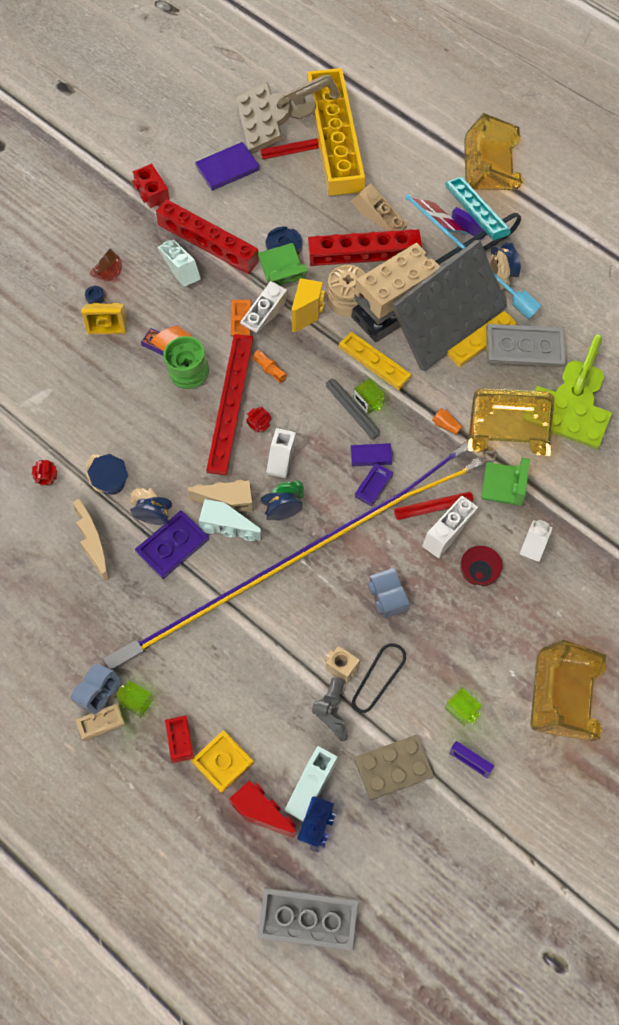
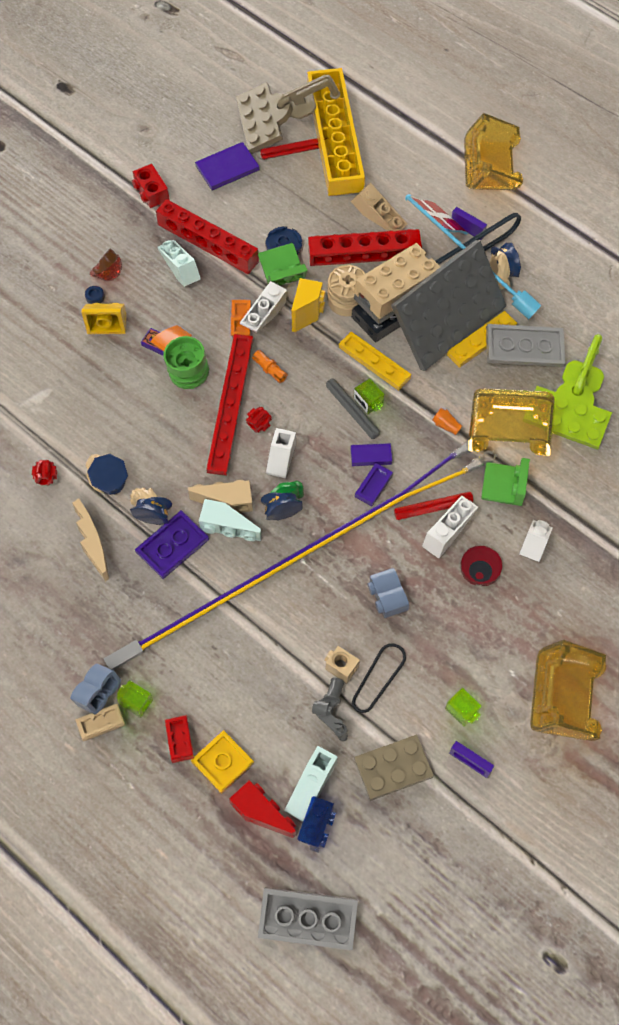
(477, 208): teal tile -> none

